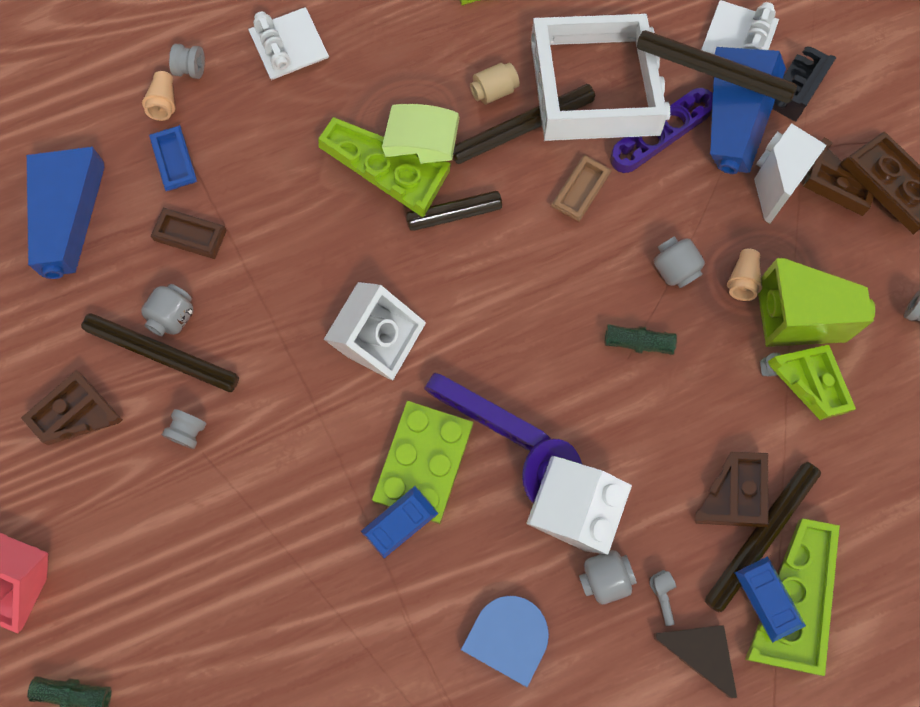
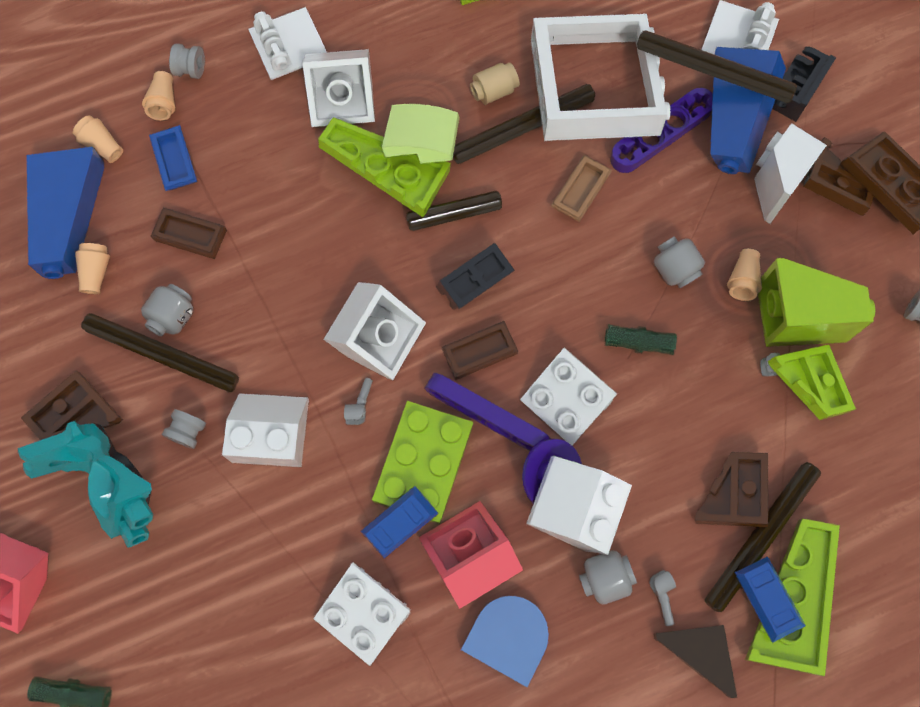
(91, 266): none -> light nougat cone
(94, 134): none -> light nougat cone
(114, 484): none -> teal hips
(266, 430): none -> white slope
(339, 87): none -> white slope
(356, 413): none -> light grey hand
(362, 614): none -> white hinge
(471, 554): none -> coral slope
(475, 277): none -> black hinge
(479, 350): none -> reddish brown tile
(568, 396): none -> white hinge

